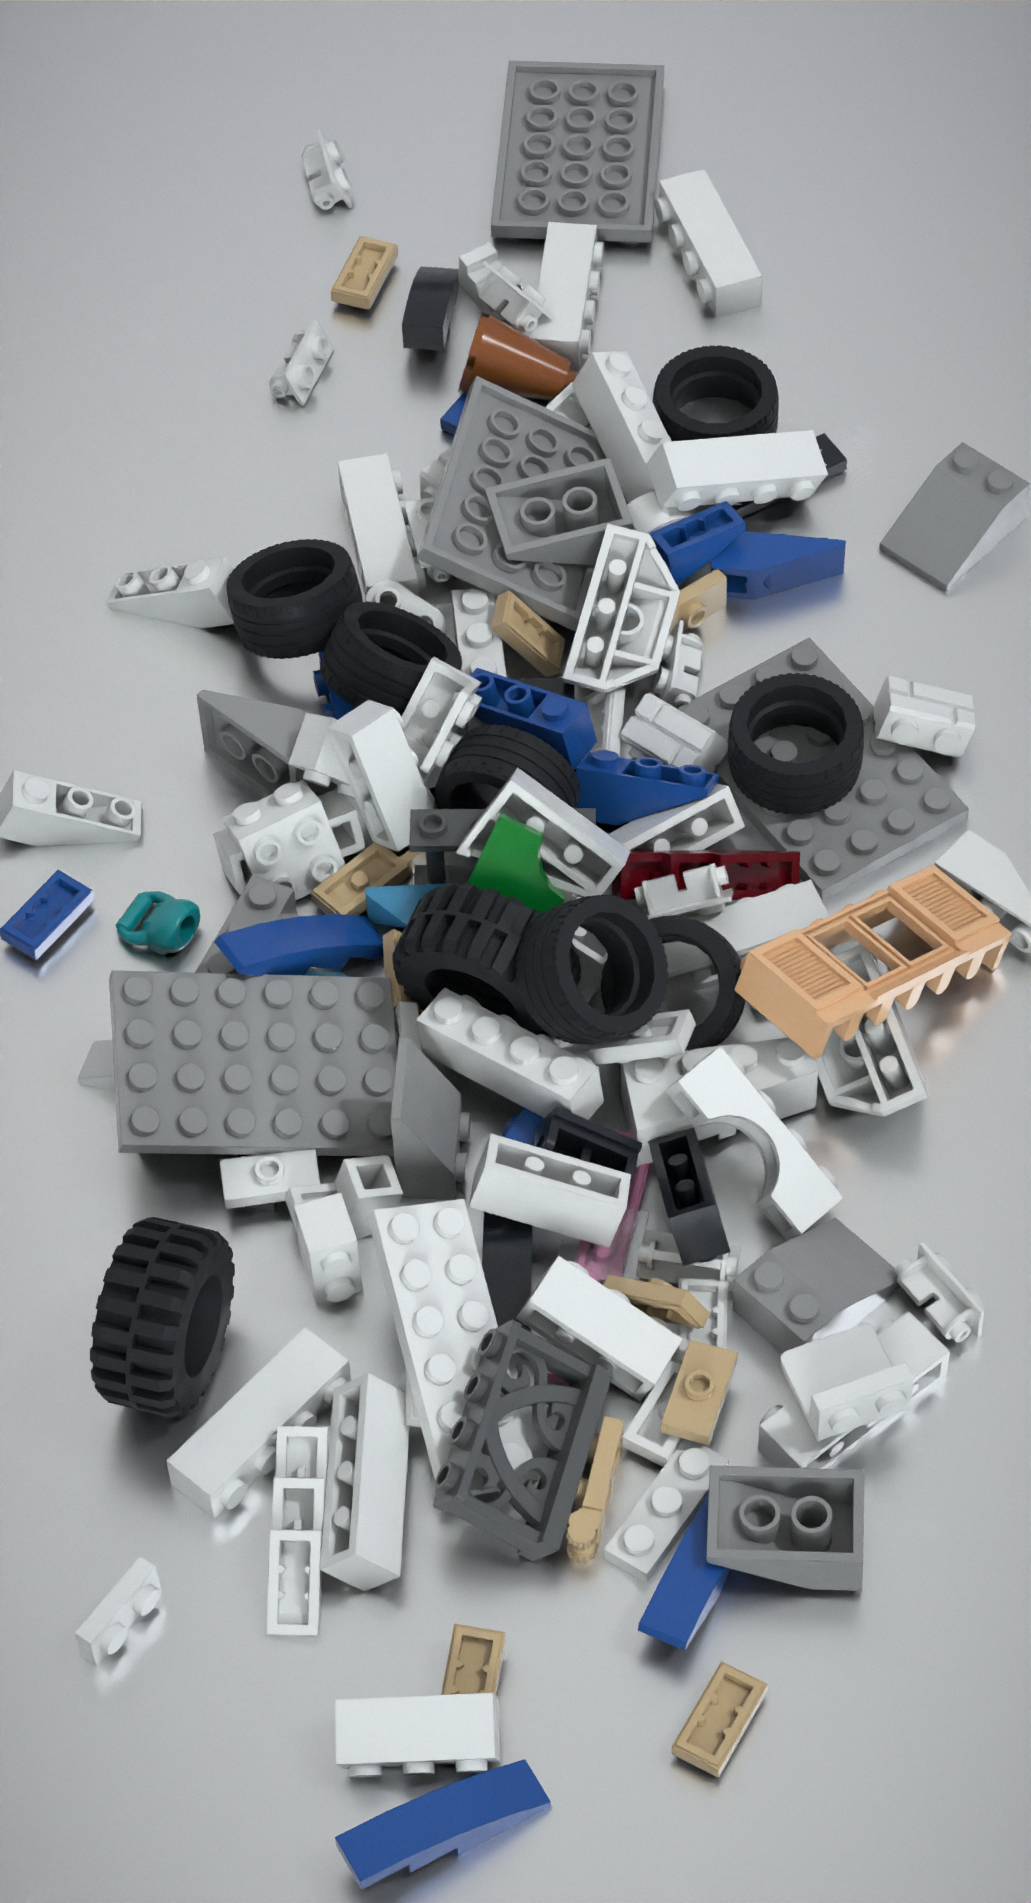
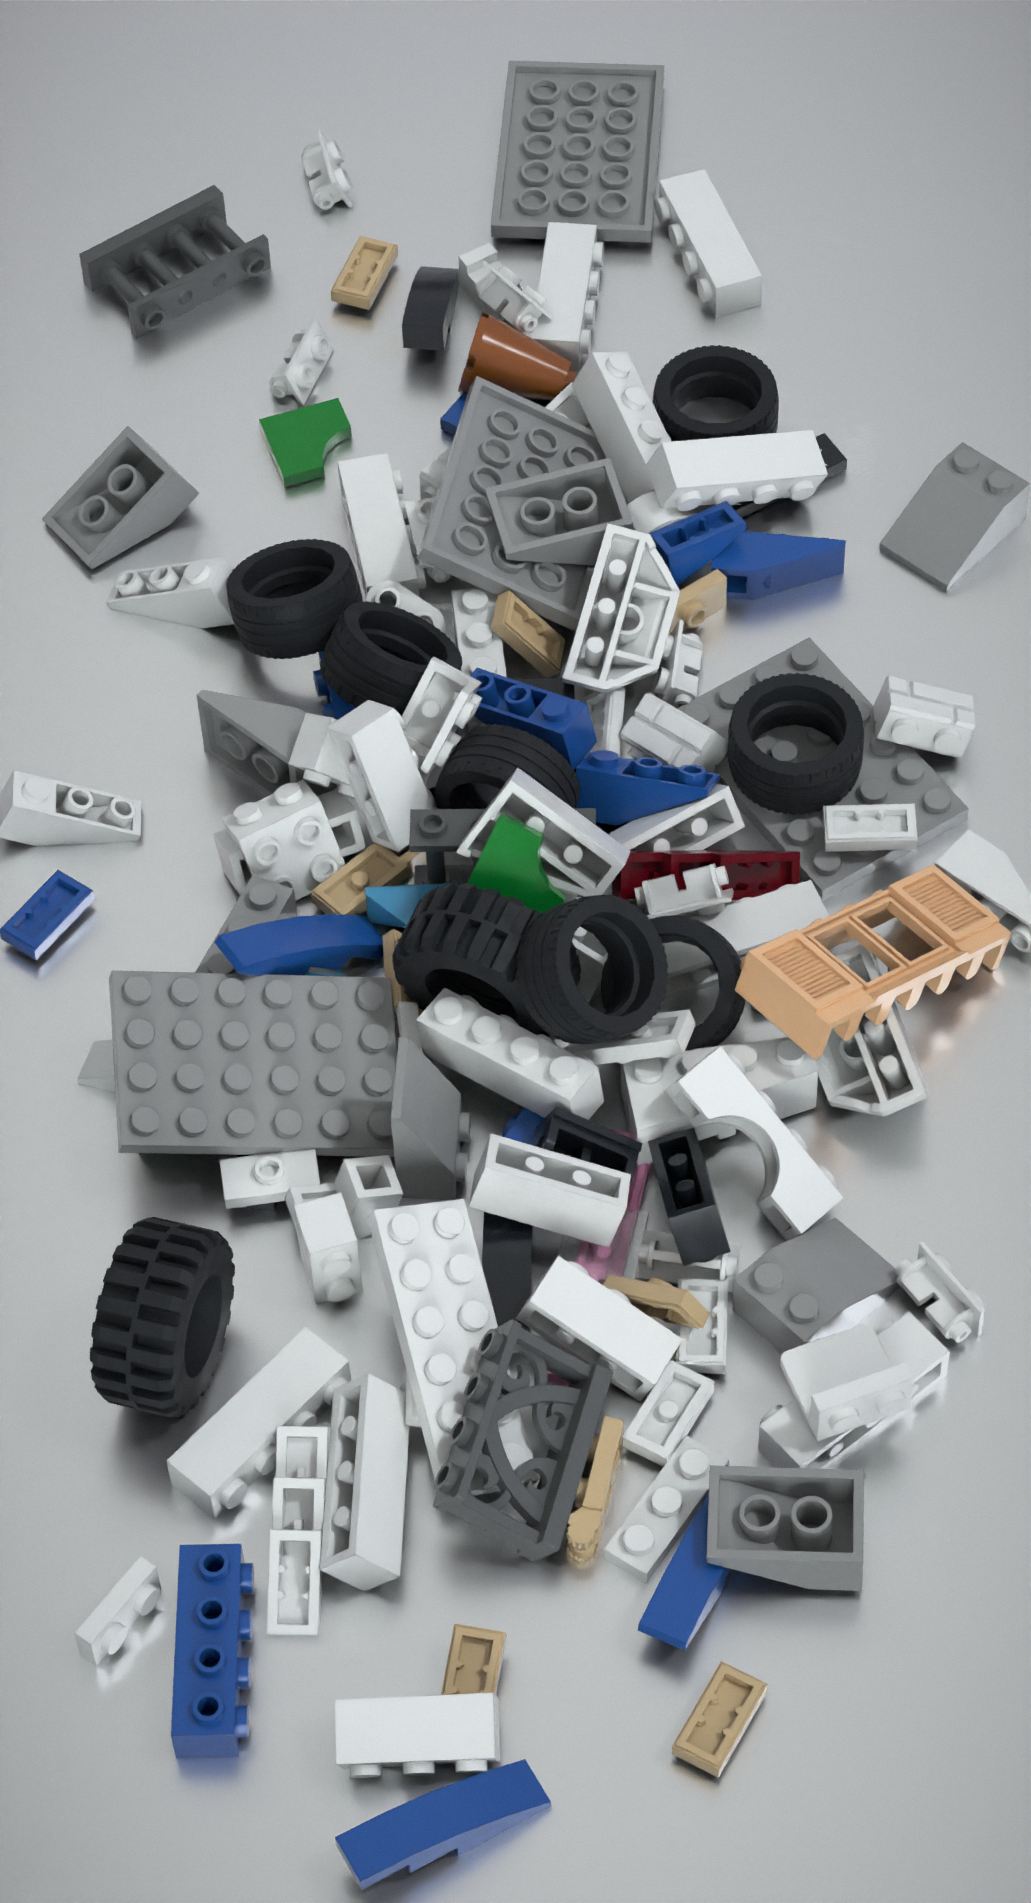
(119, 500): none -> light grey slope
(161, 234): none -> dark grey fence
(166, 928): teal piece -> none
(210, 1650): none -> blue brick
(302, 439): none -> green tile
(699, 1392): tan plate -> none
(870, 827): none -> white plate

